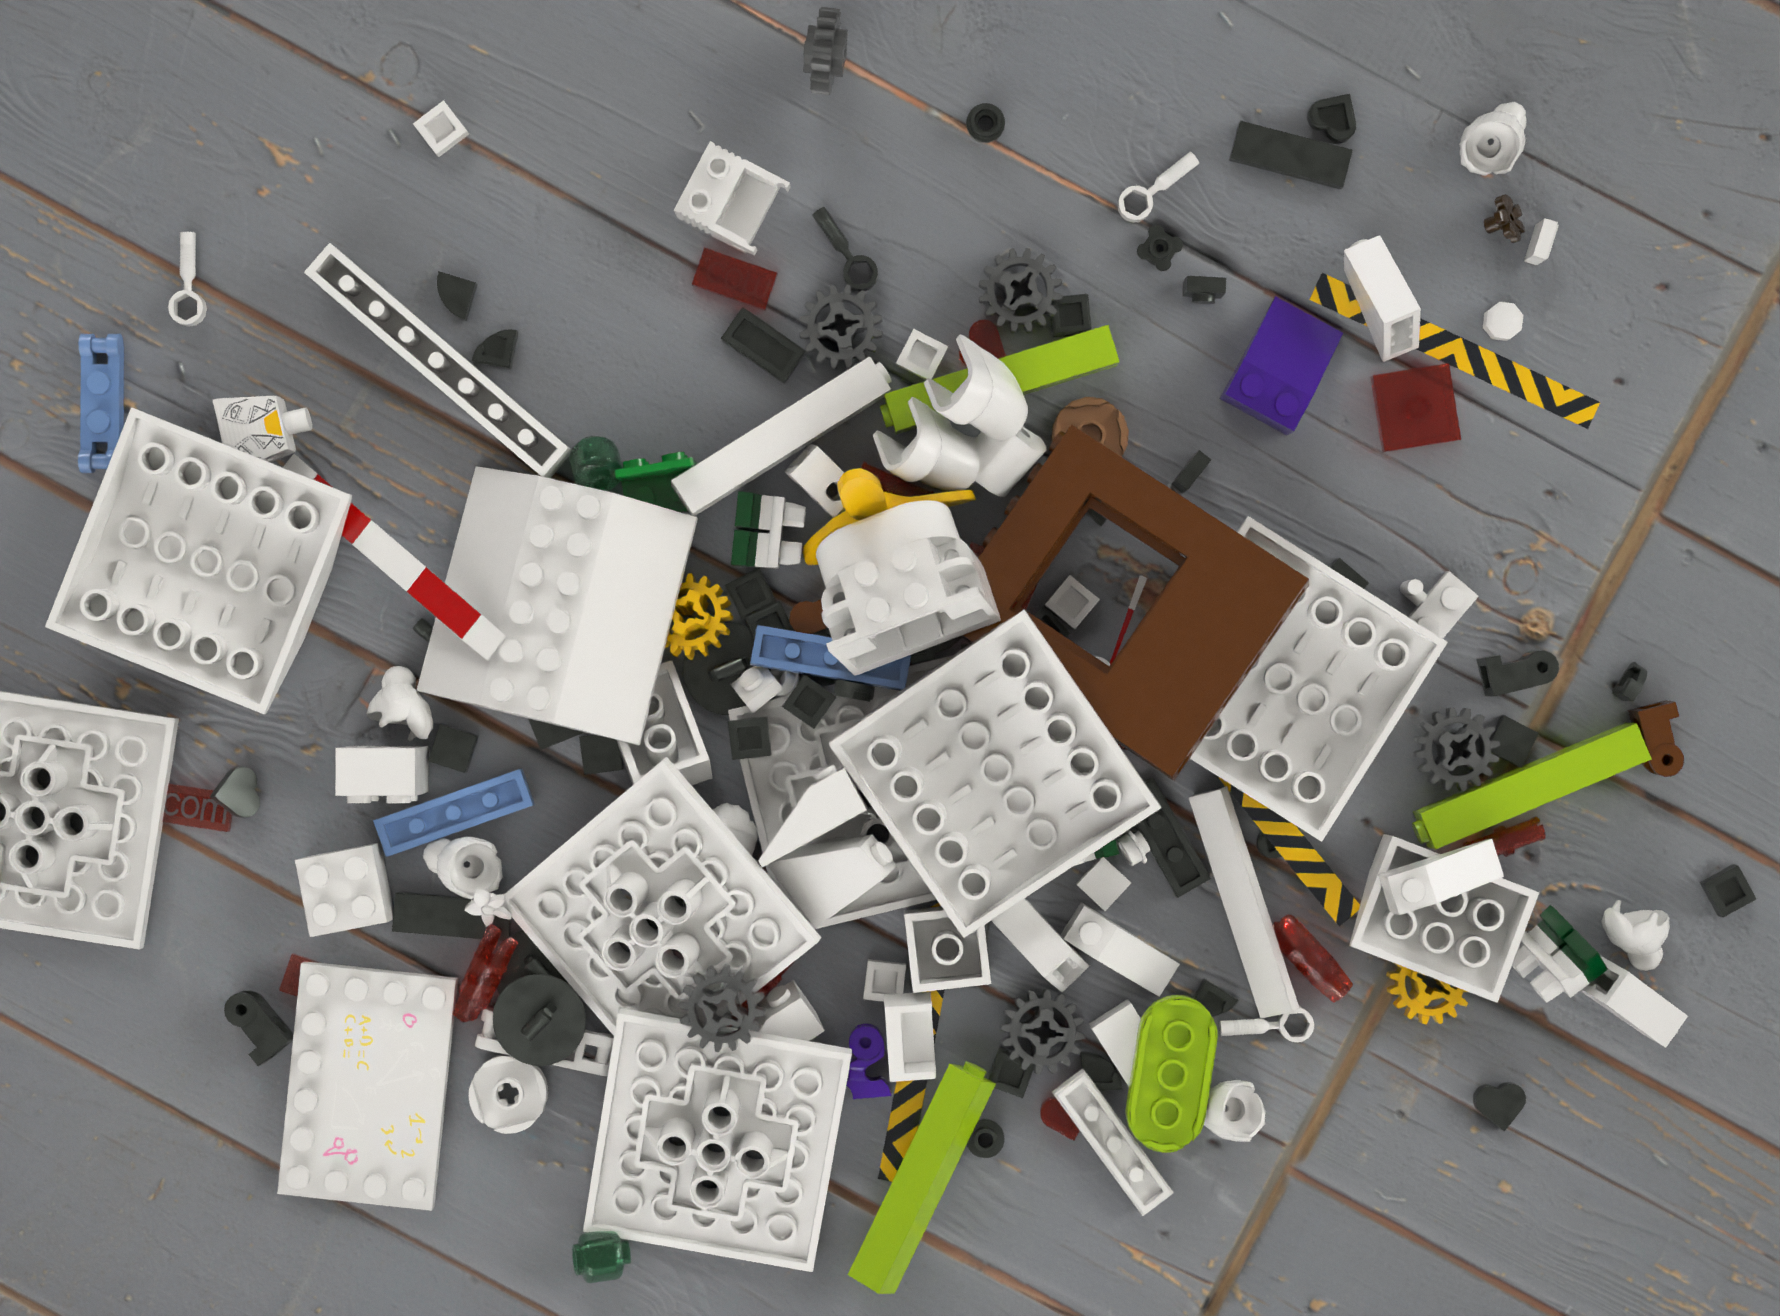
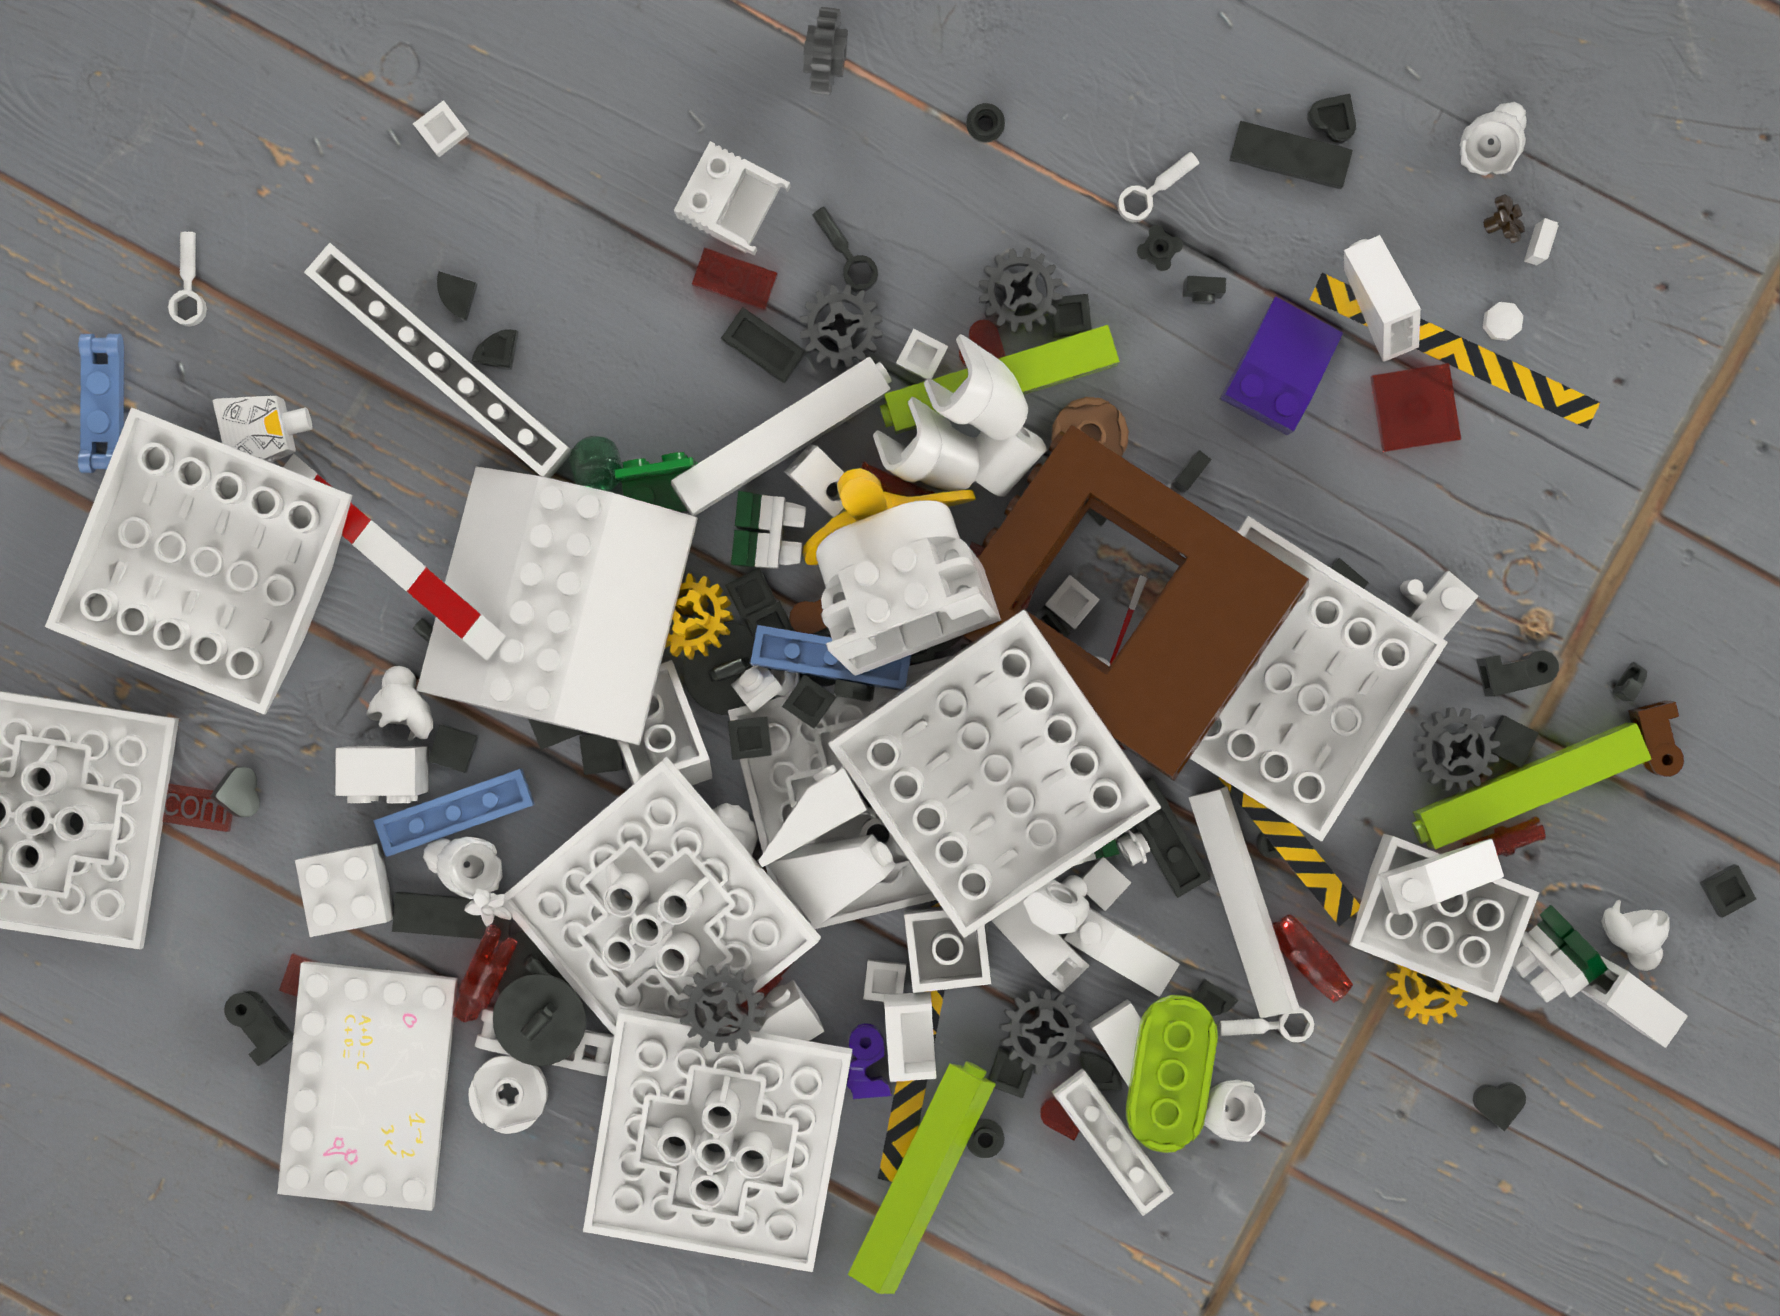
(600, 1256): clear green head -> none
(1059, 906): none -> white piece

